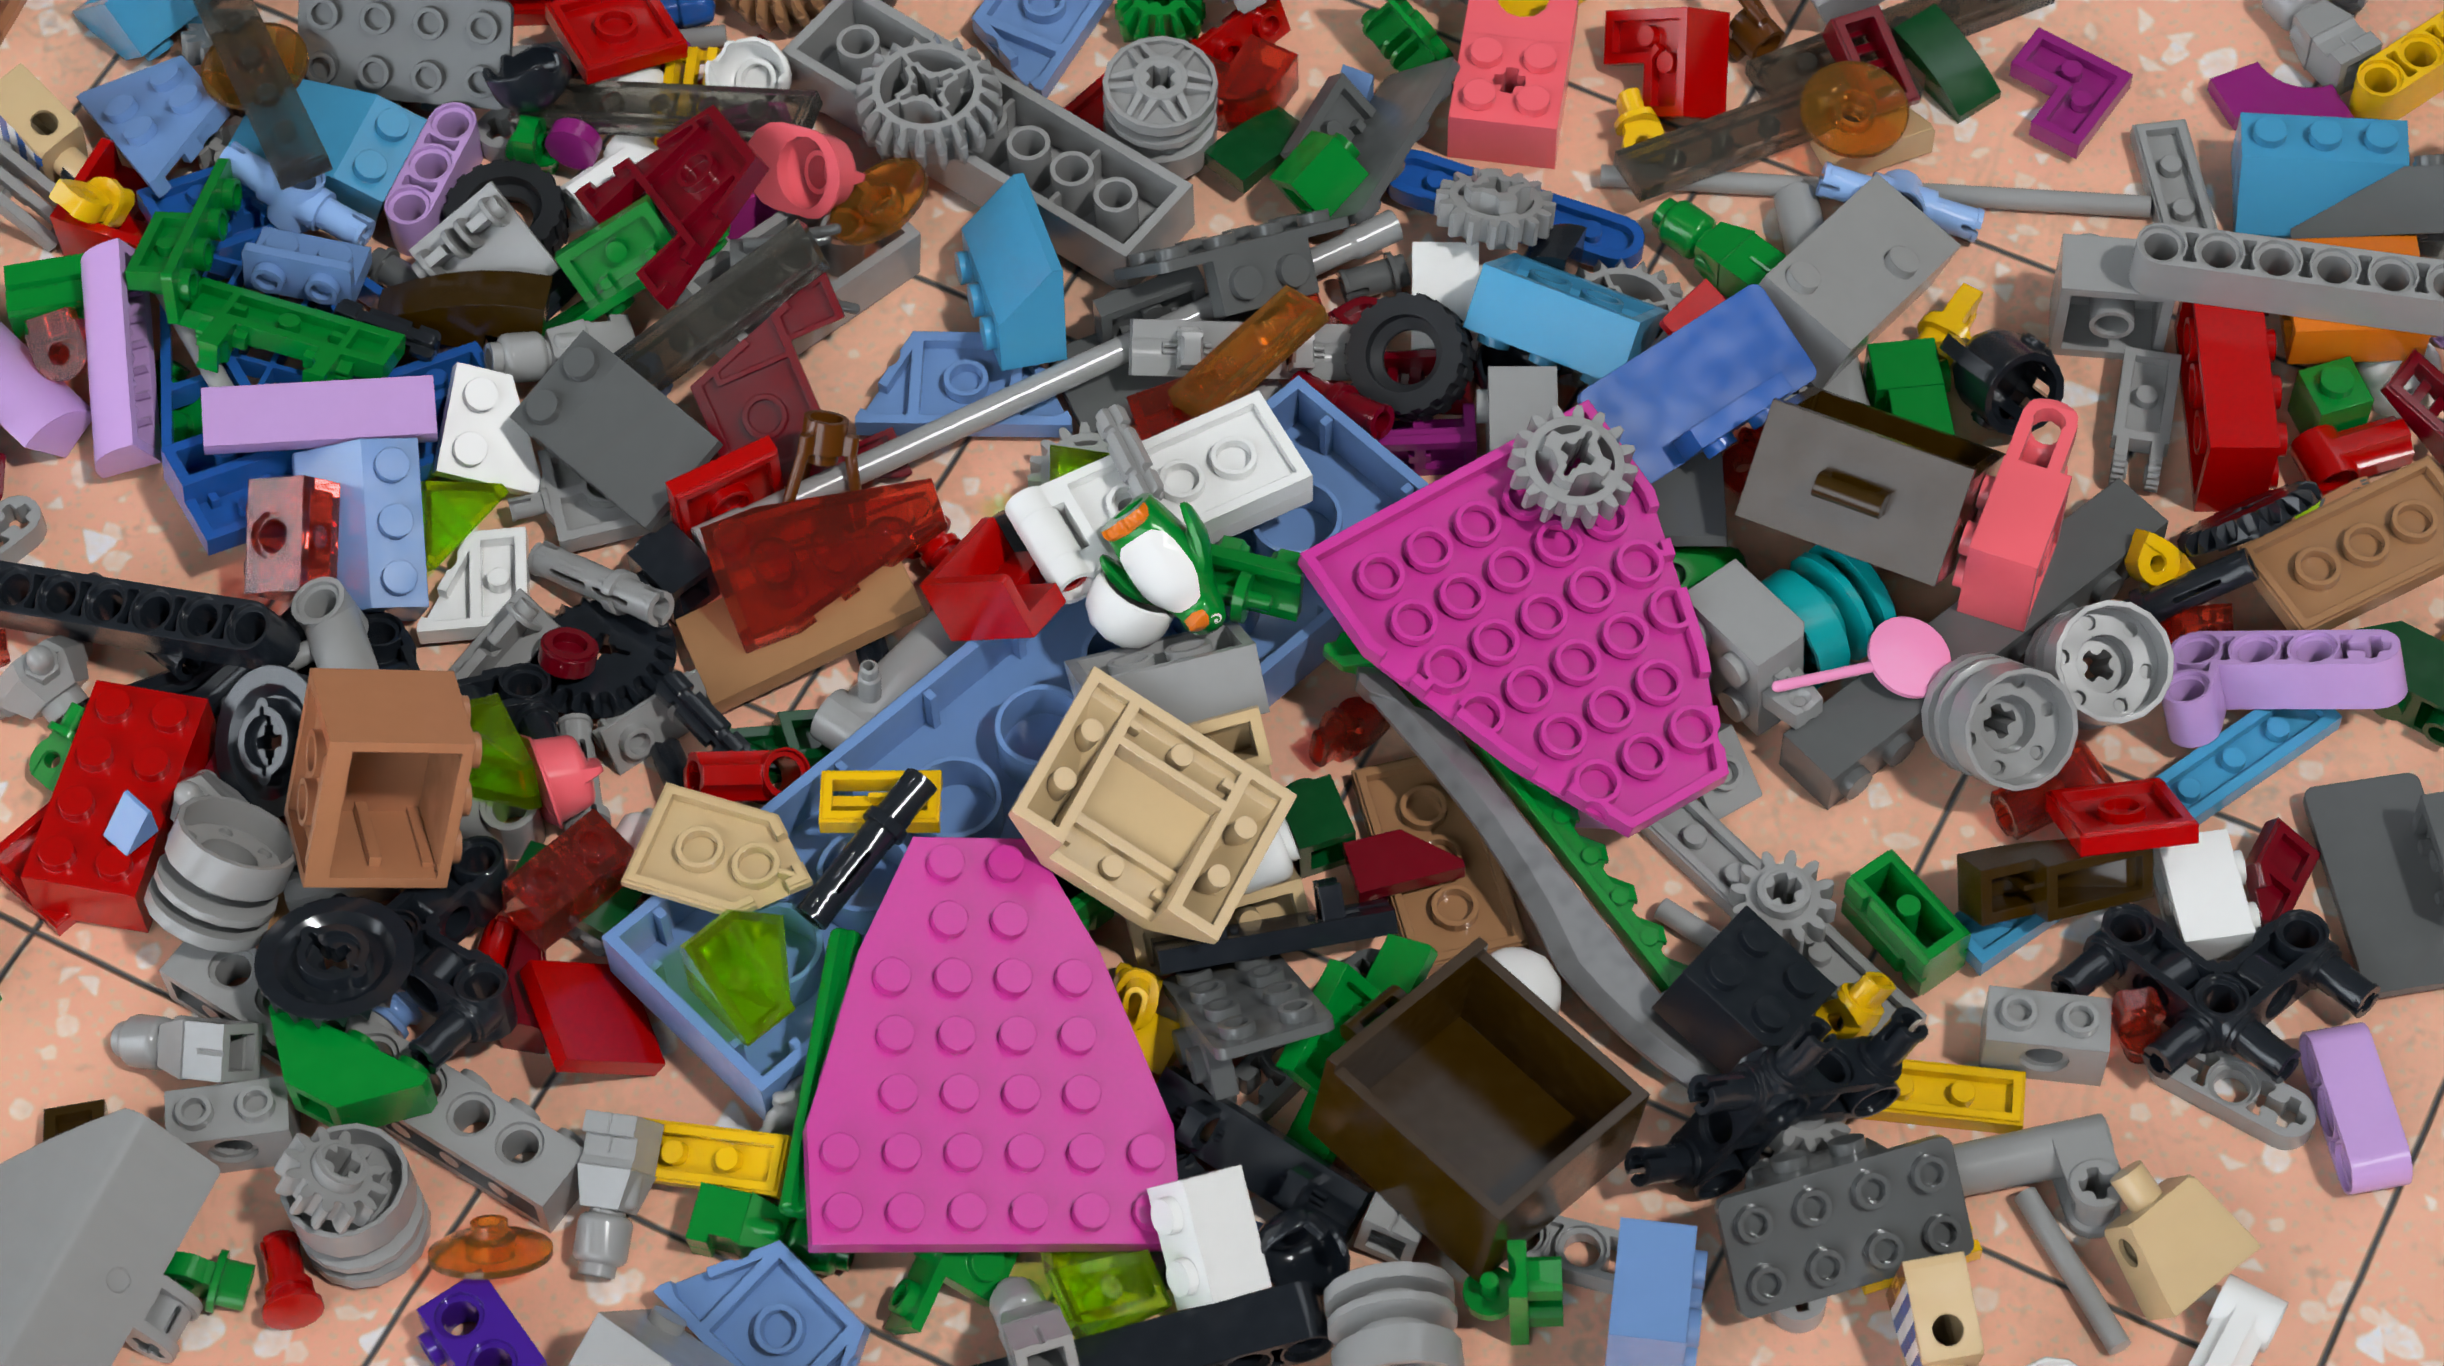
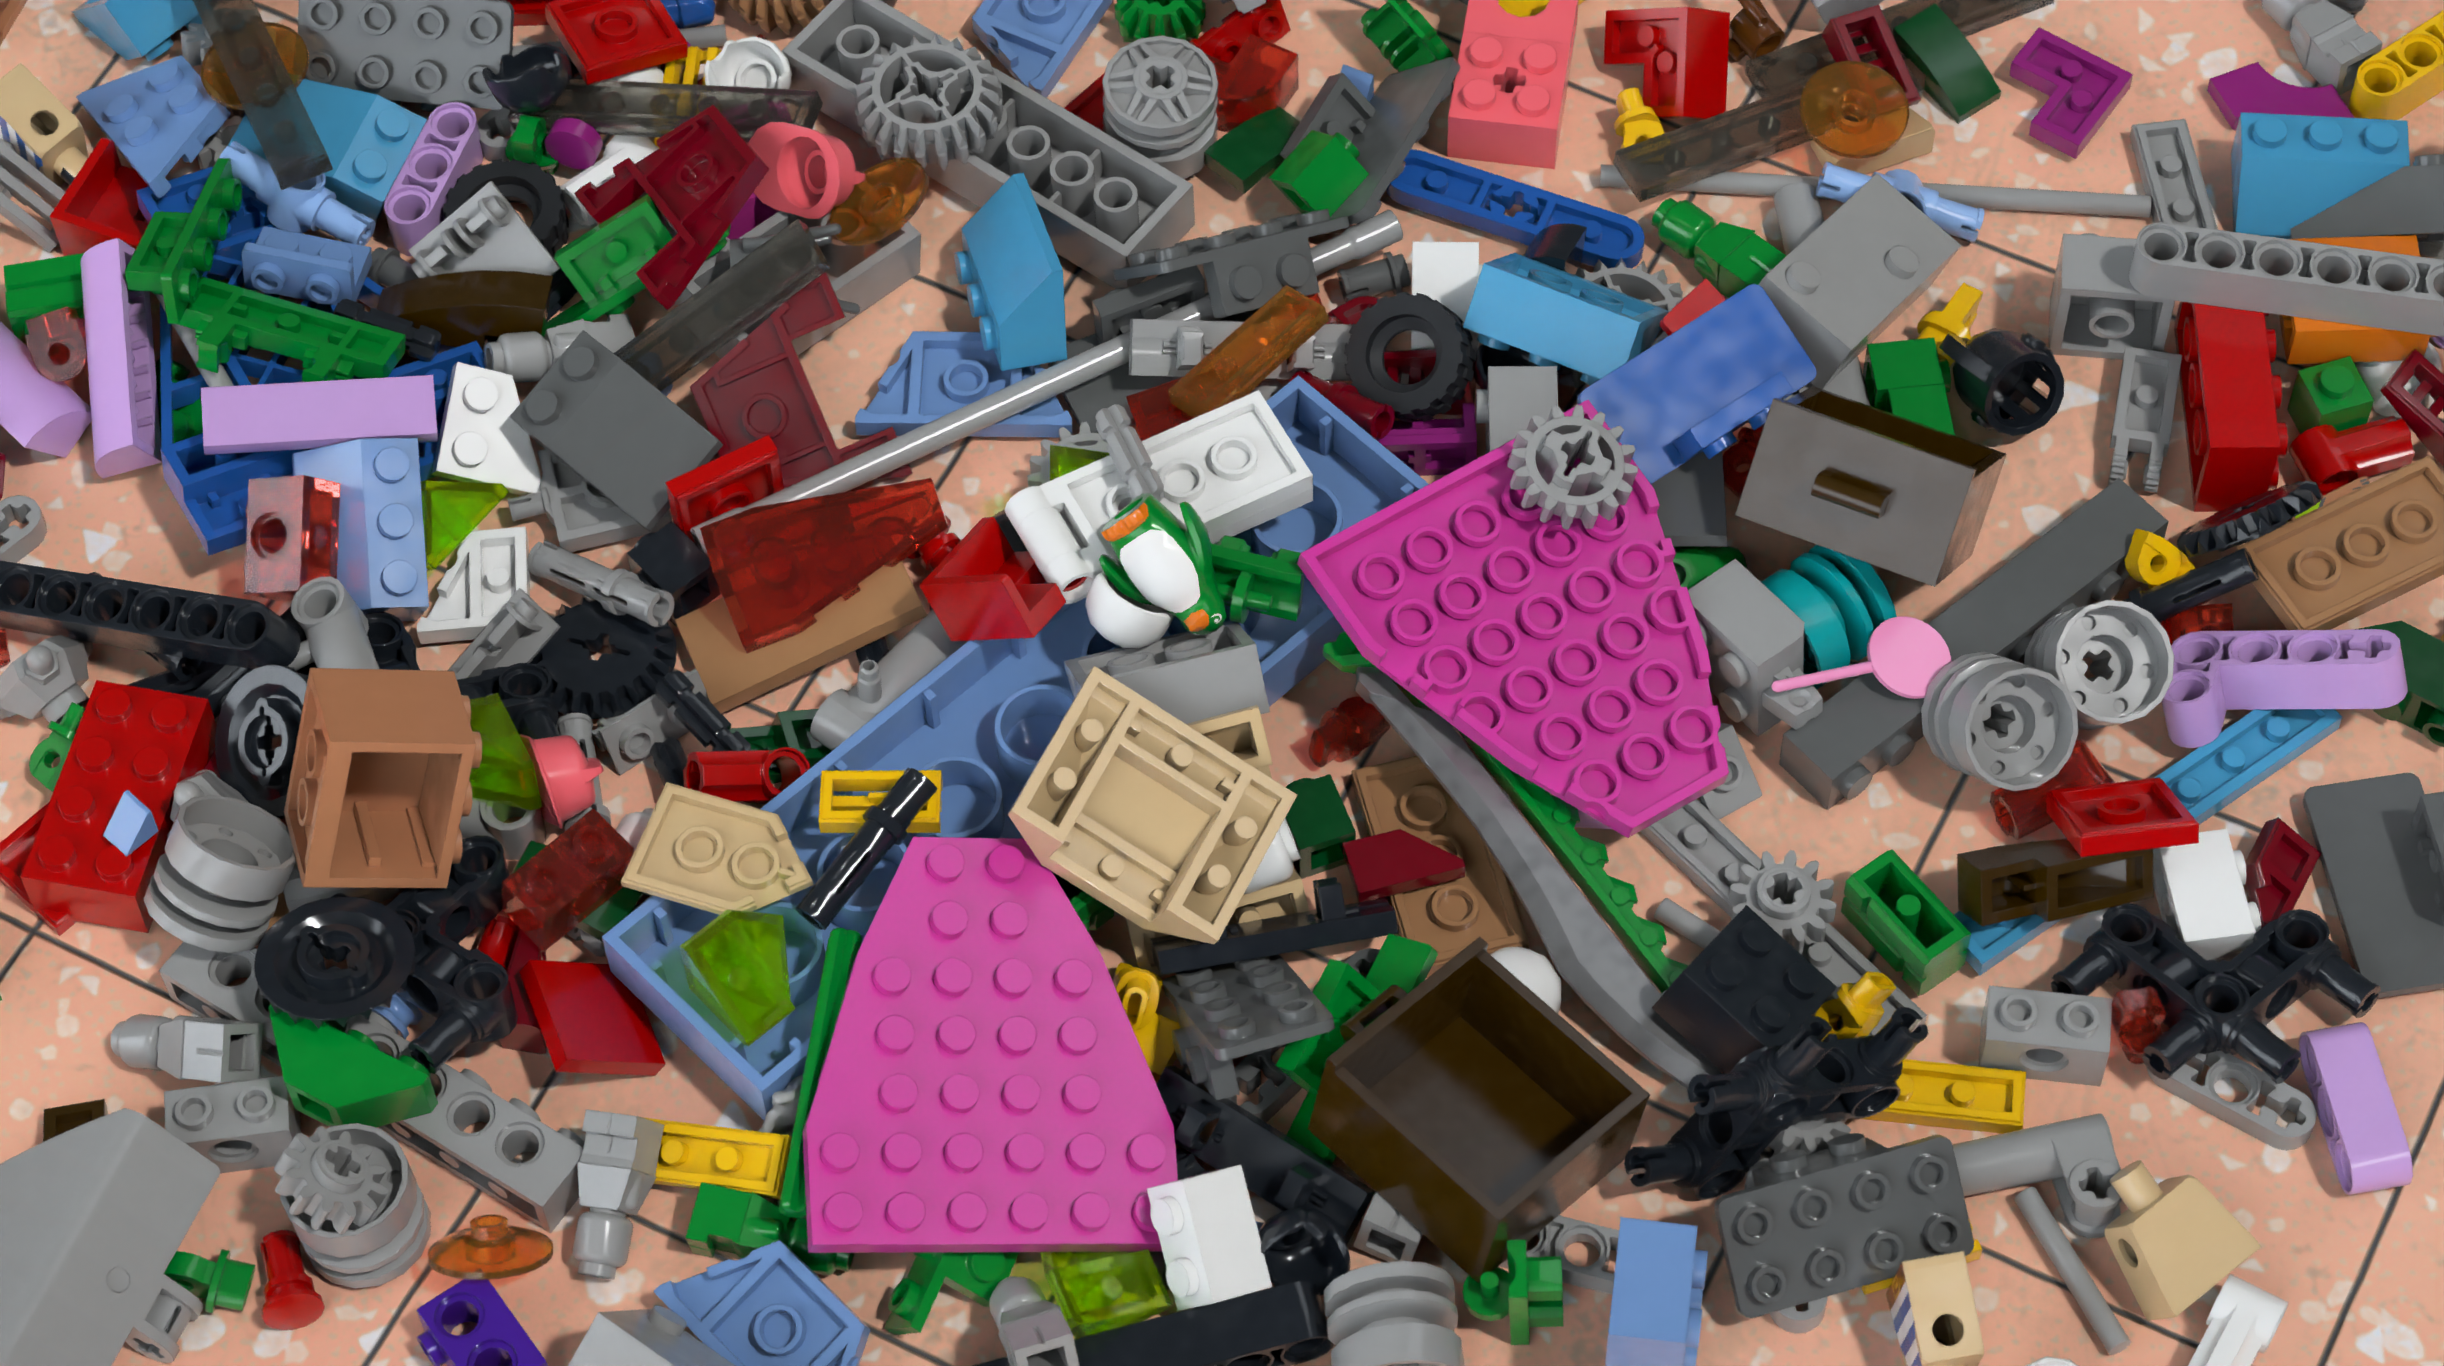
(94, 202): yellow piece -> none
(568, 653): dark red tile -> none
(820, 444): reddish brown plant -> none
(1494, 209): light grey gear -> none
(2017, 521): coral brick -> none

